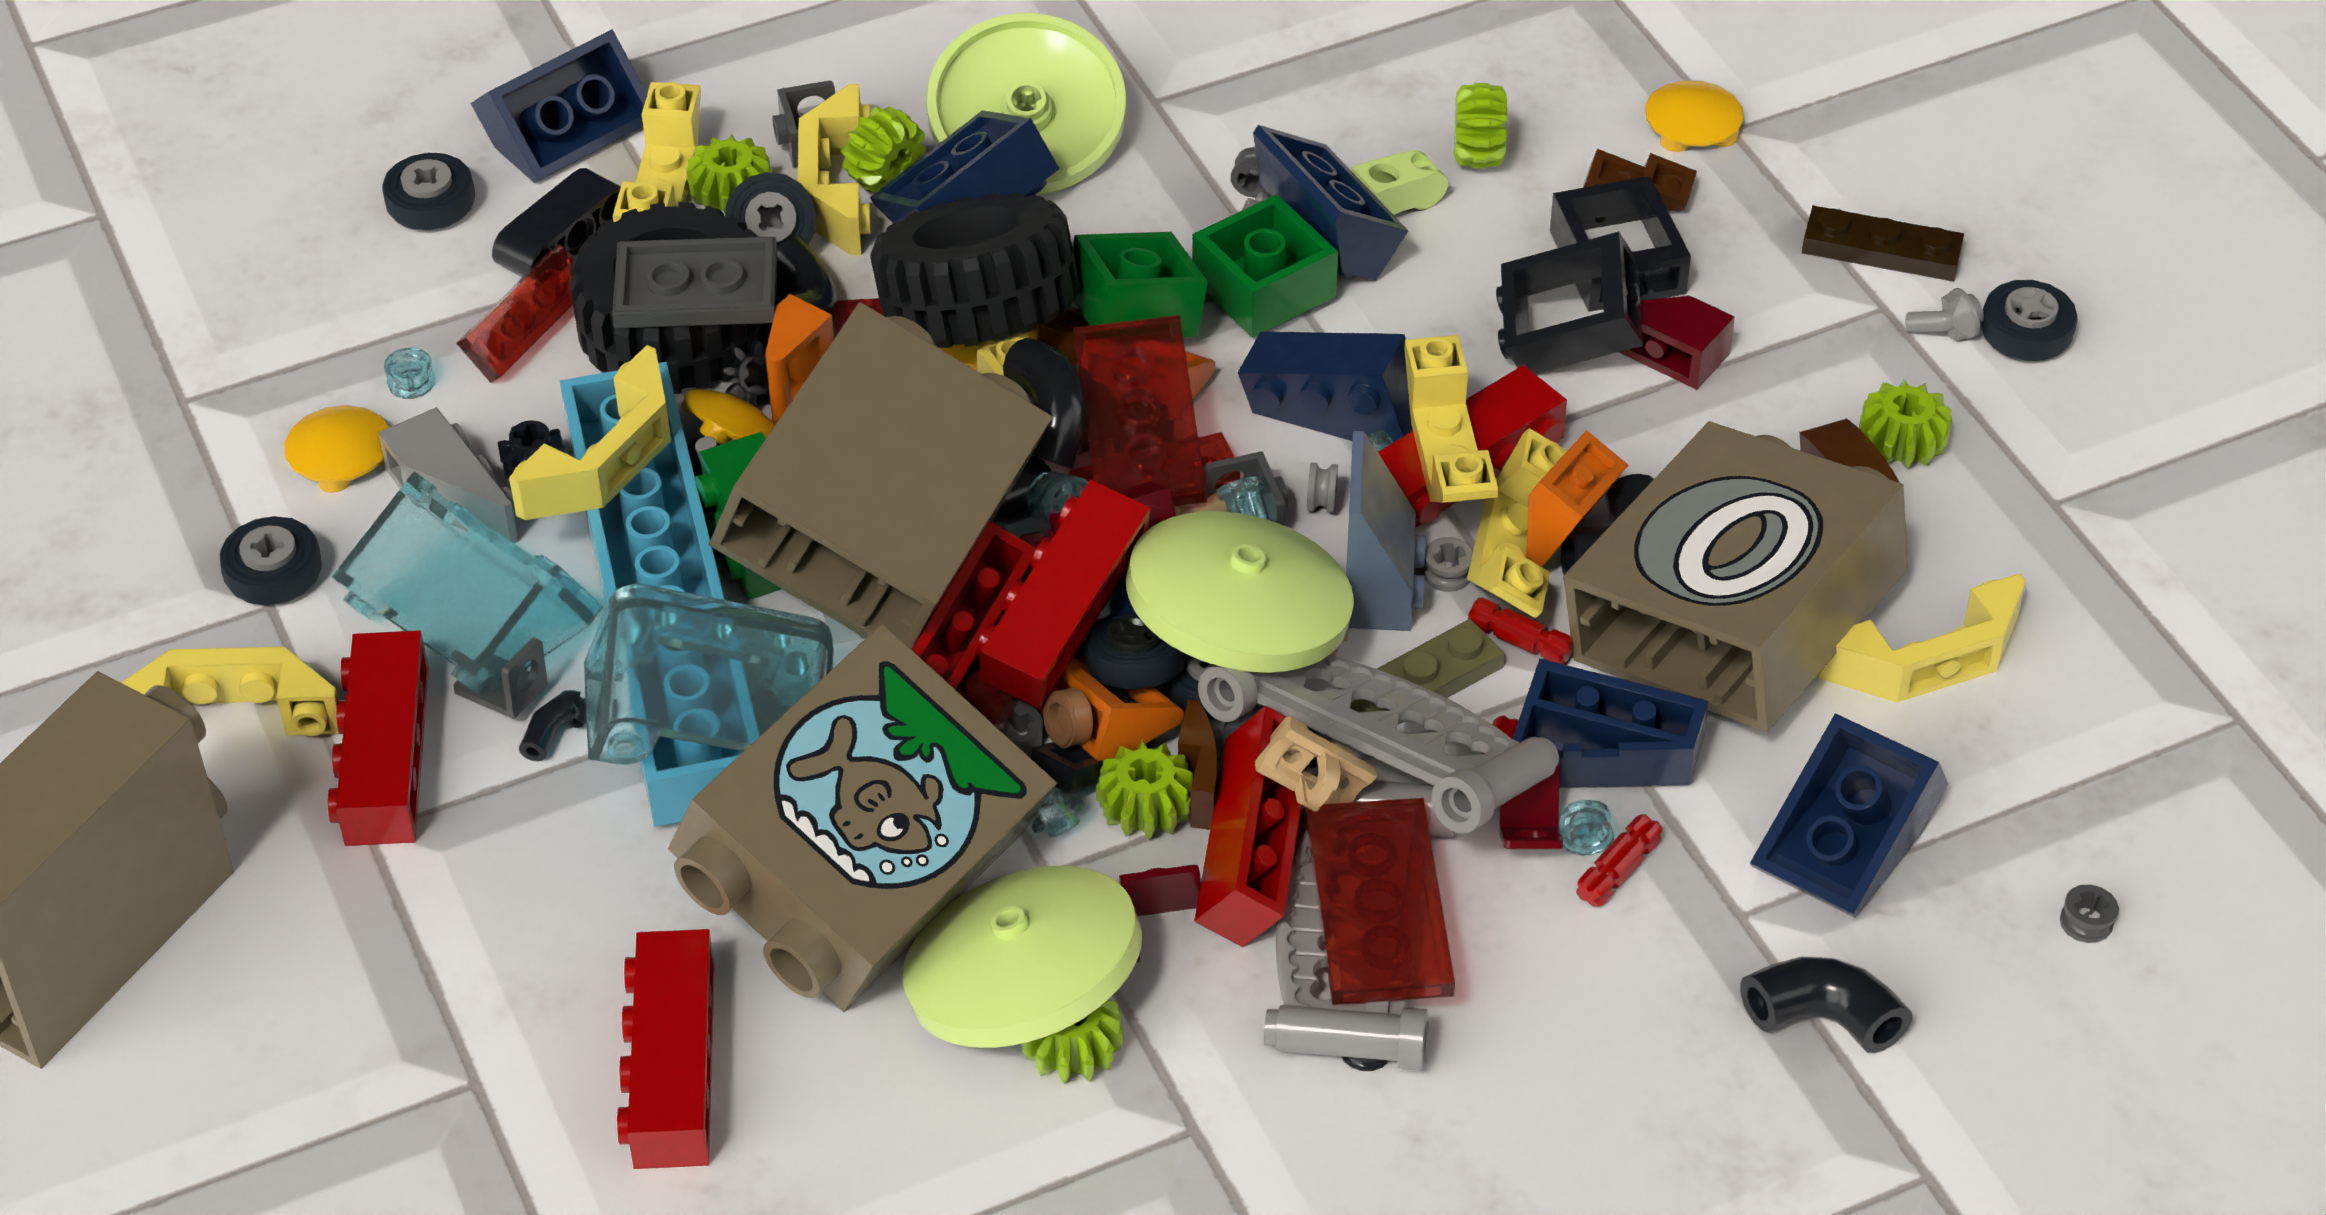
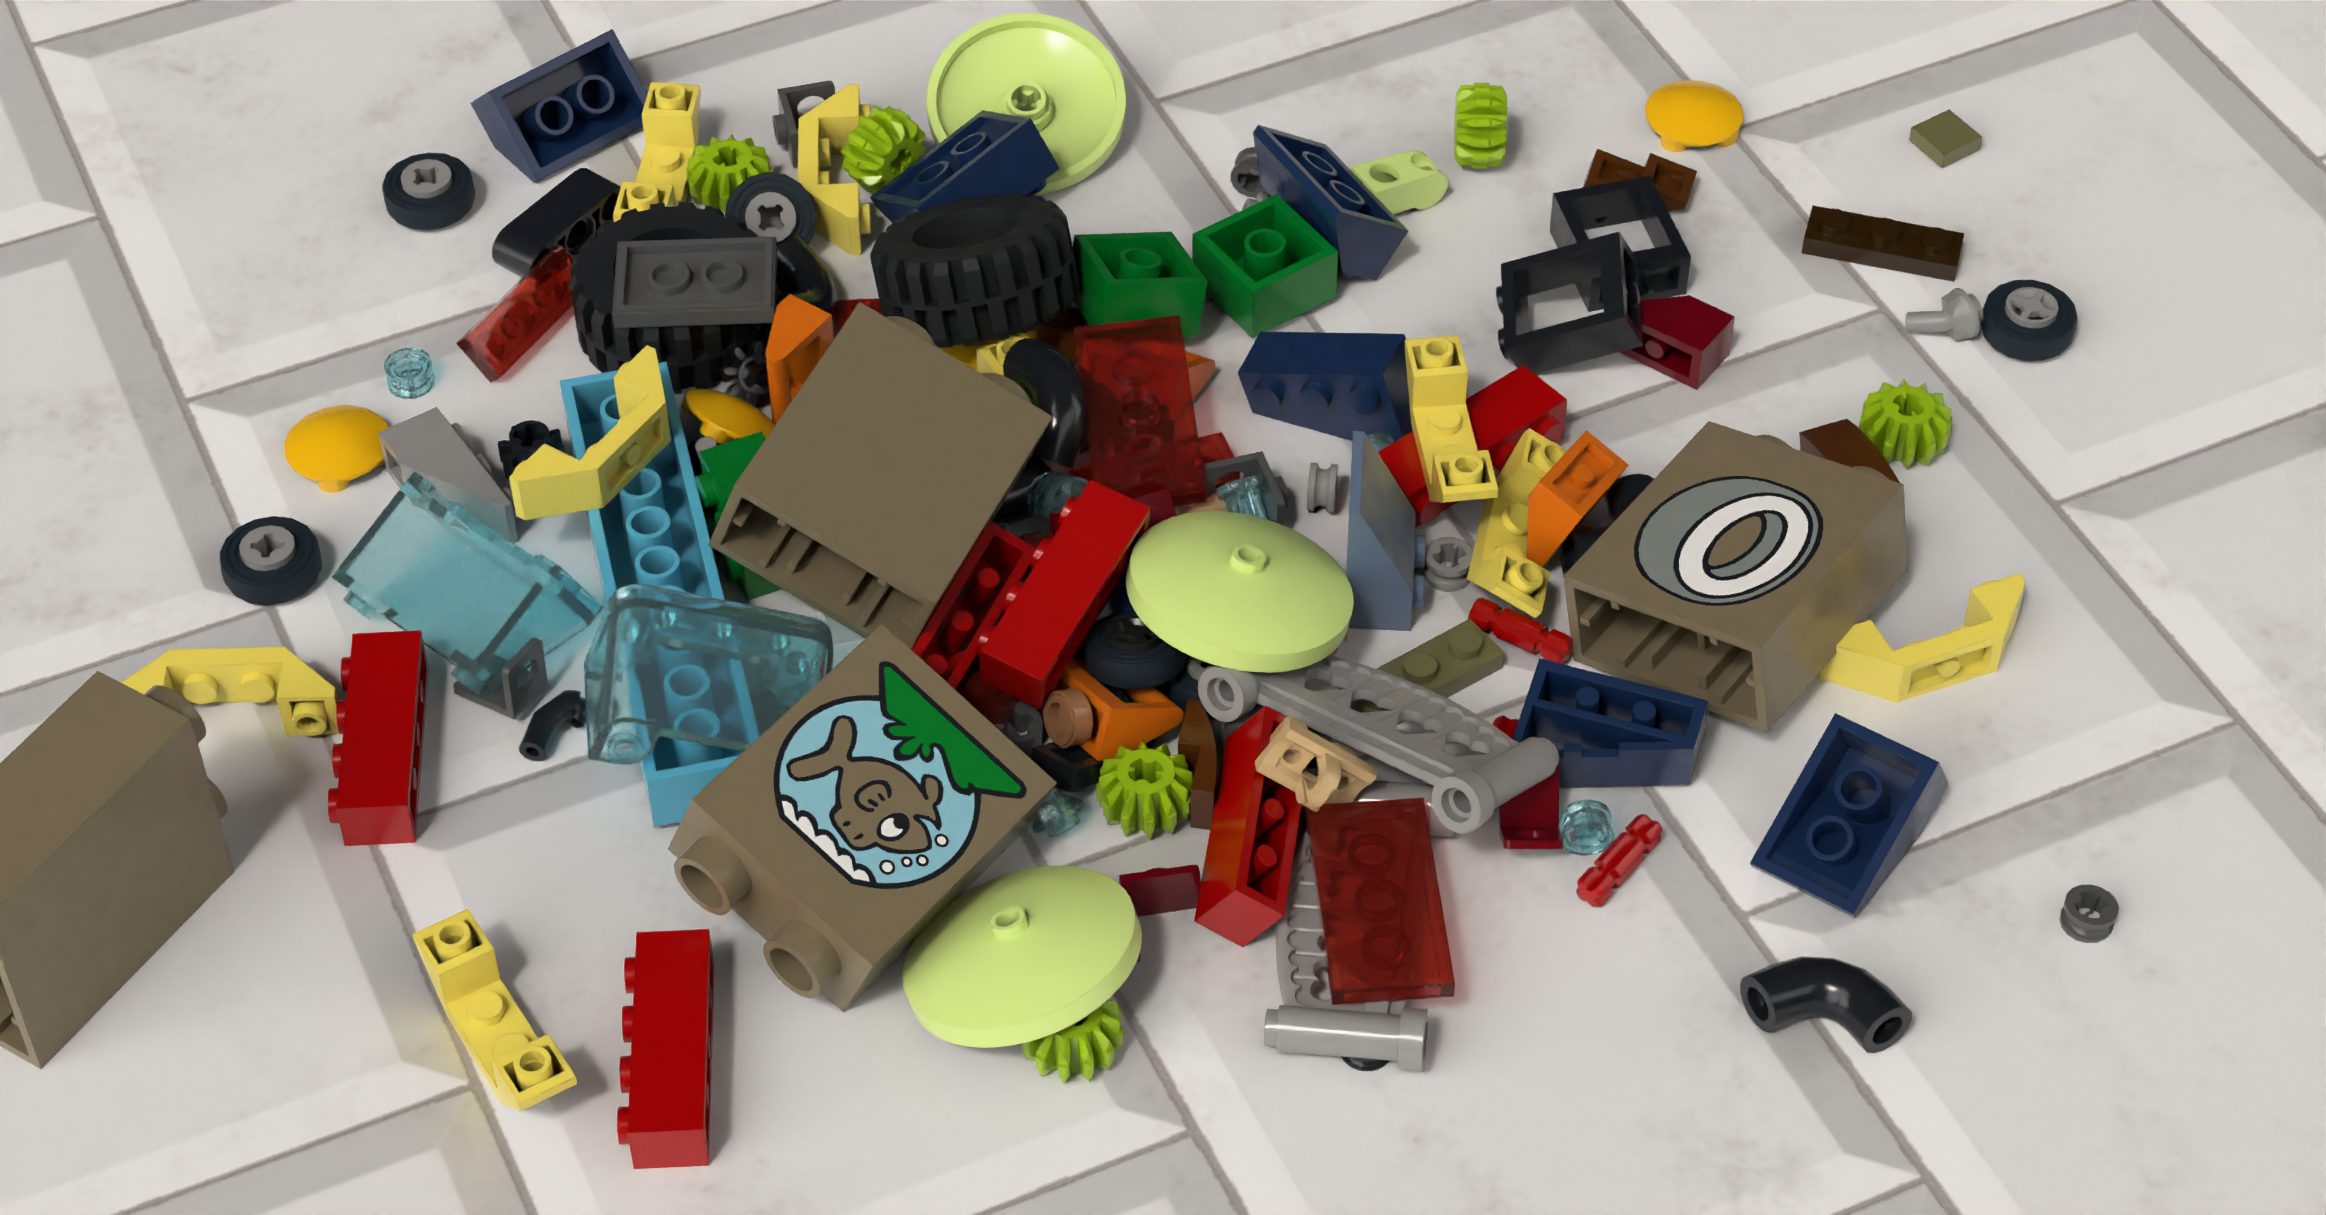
(486, 1017): none -> light yellow slope
(1945, 138): none -> olive tile

